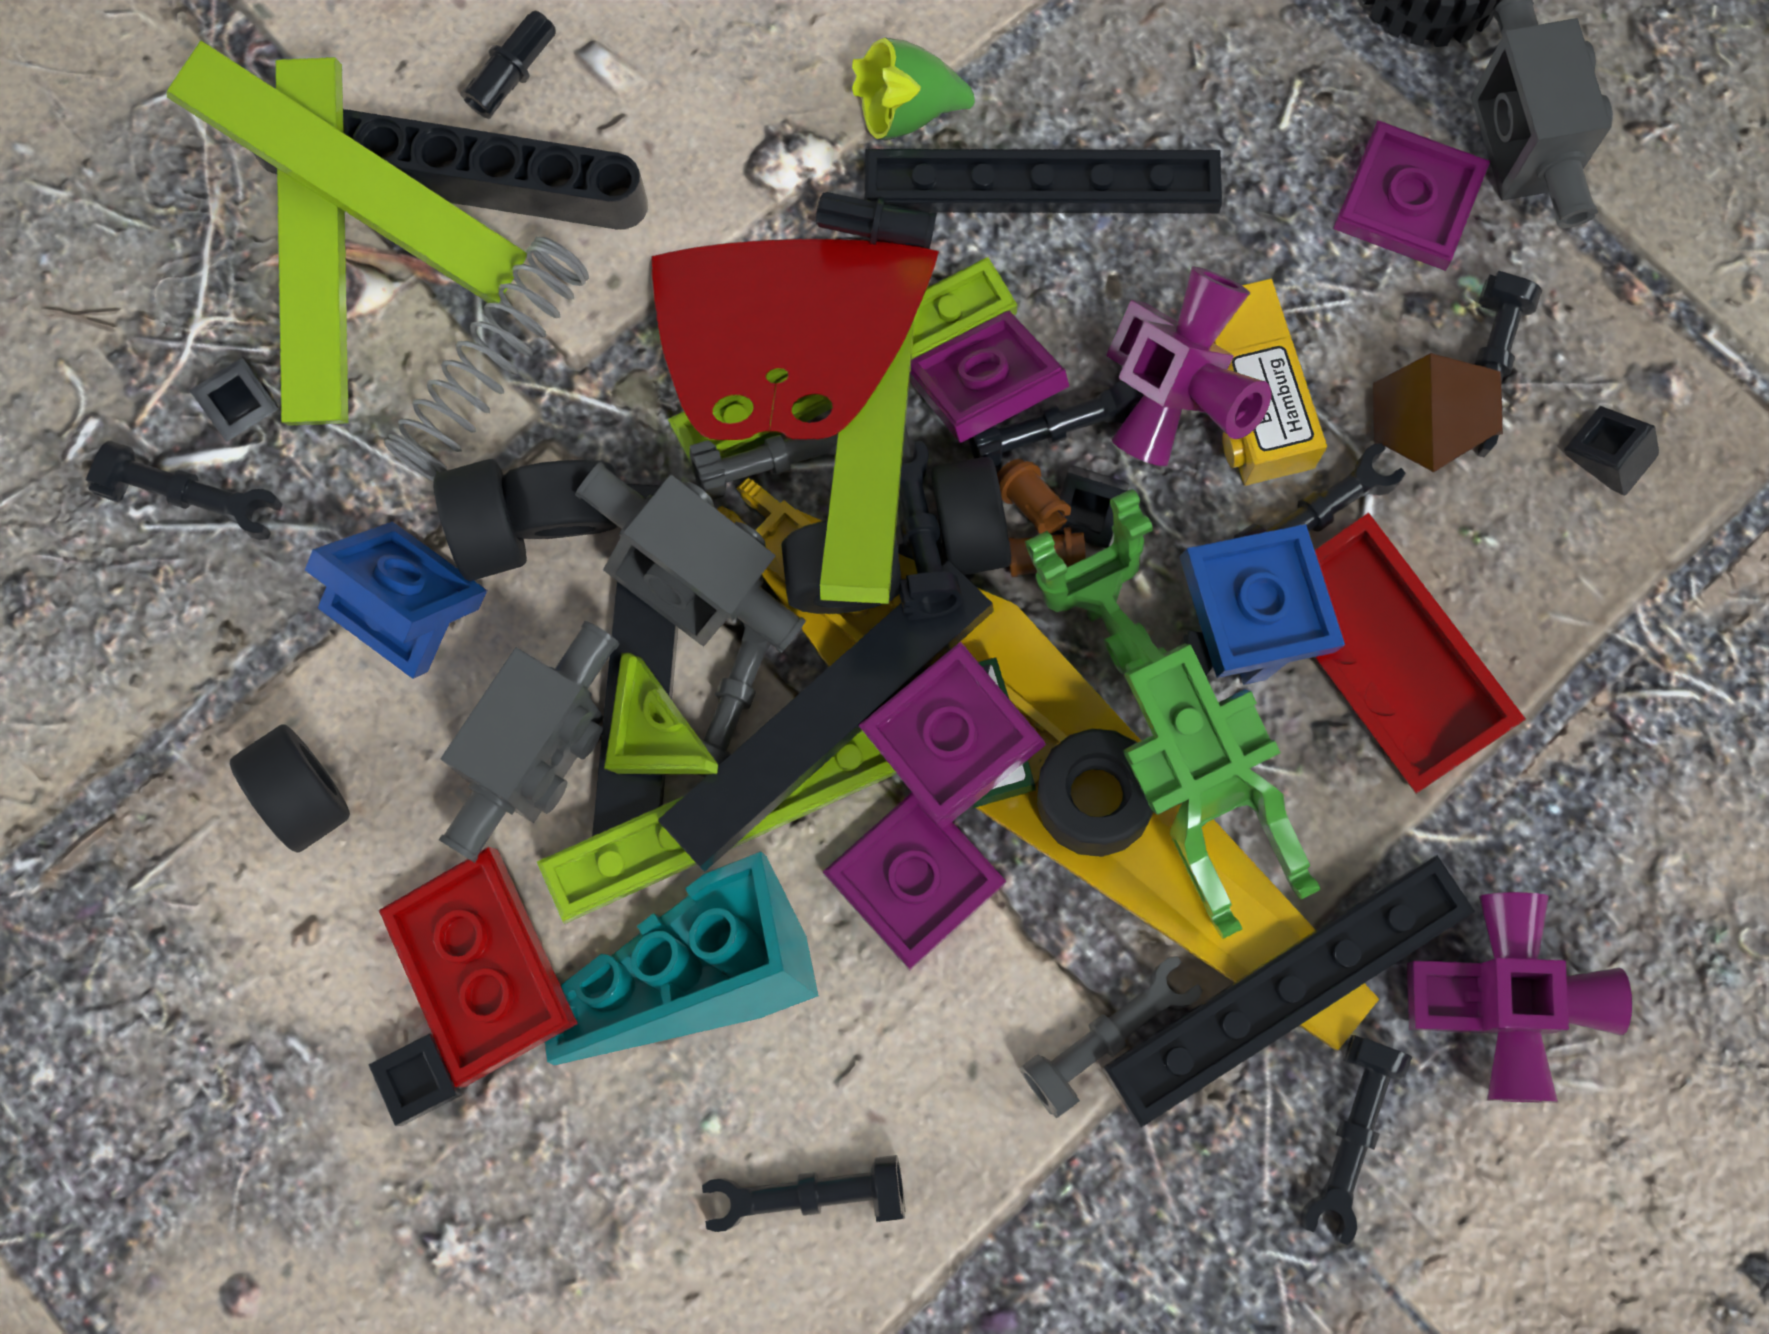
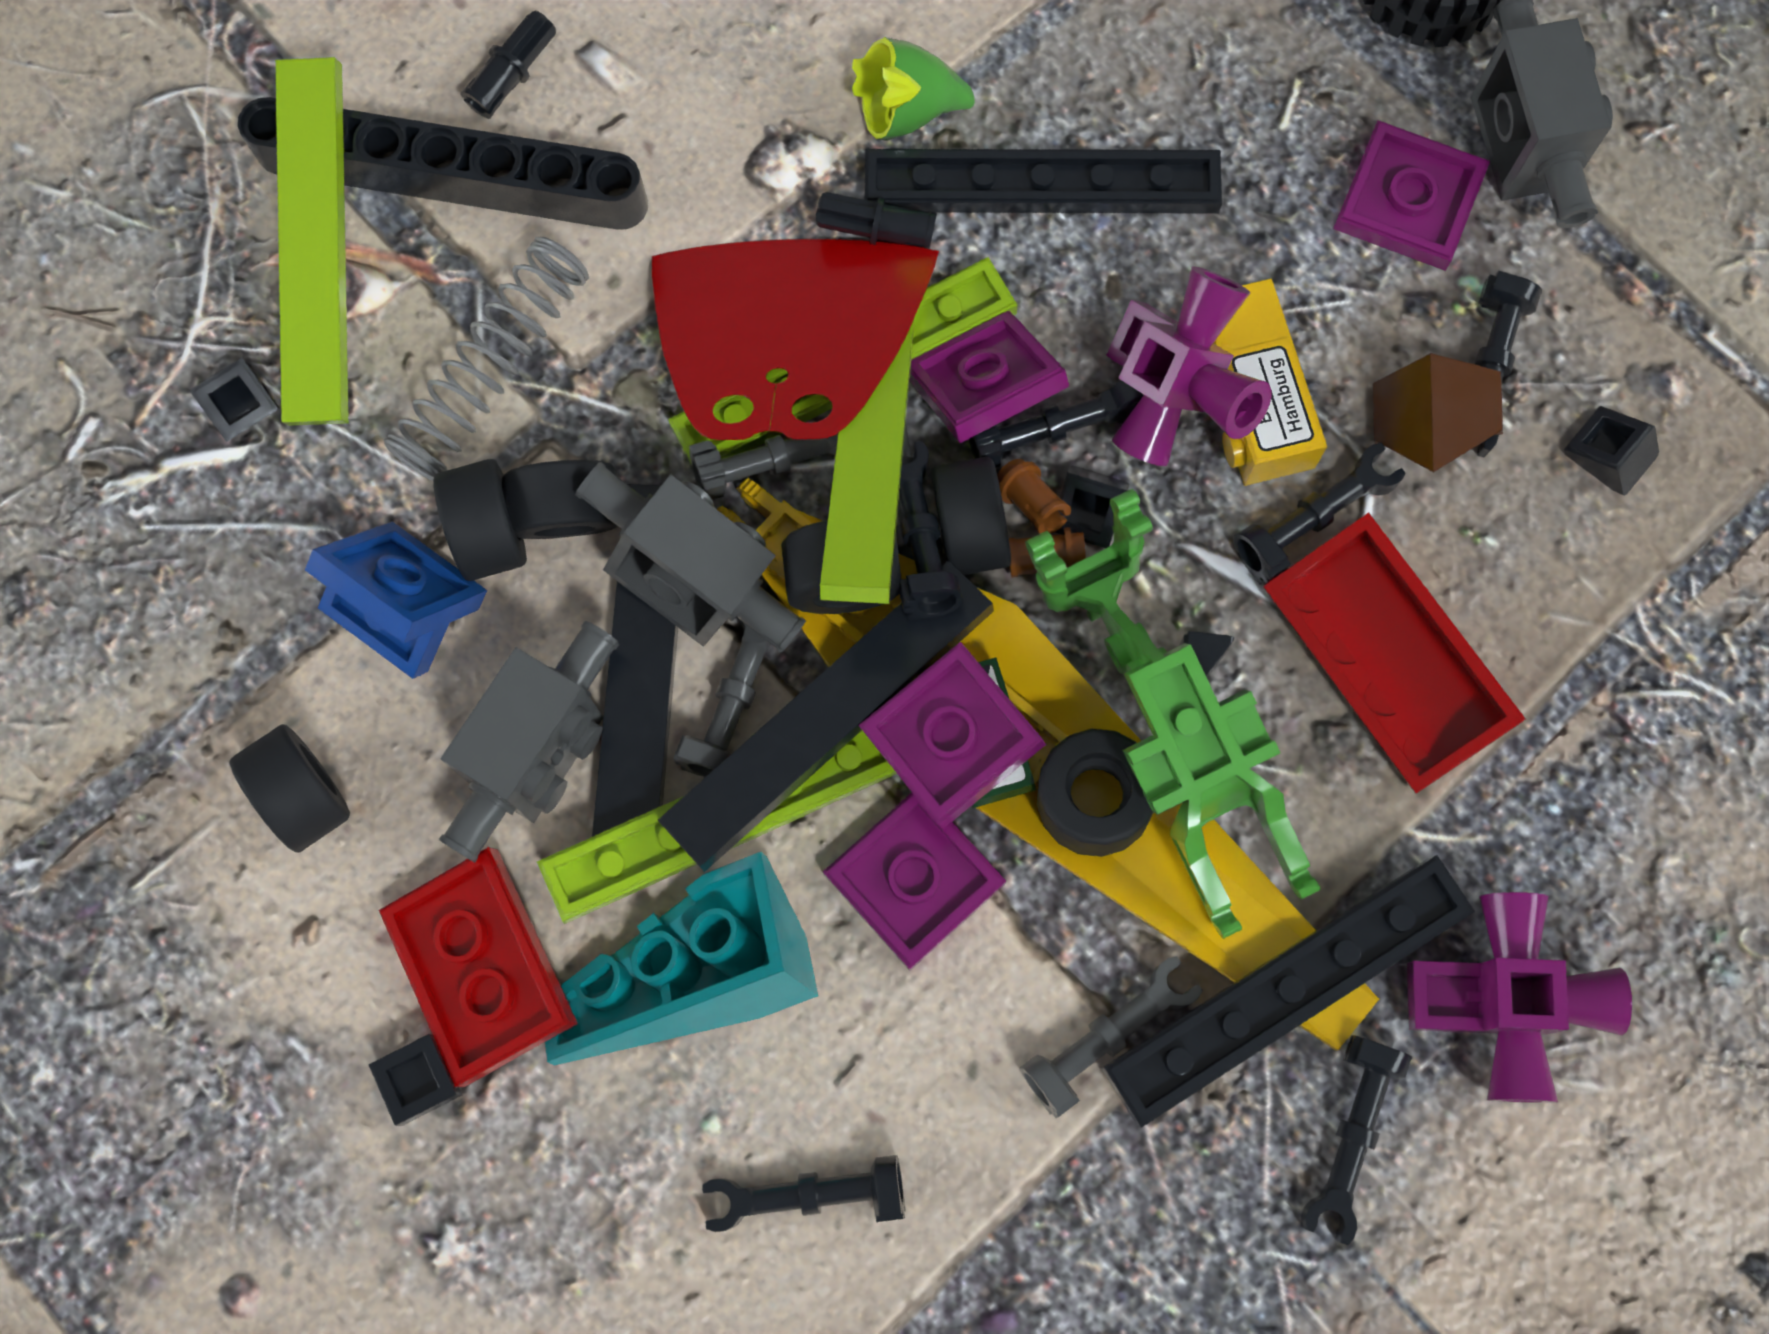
(117, 469): black piece -> none
(344, 172): lime tile -> none
(649, 729): lime tile -> none
(1261, 602): blue bracket -> none

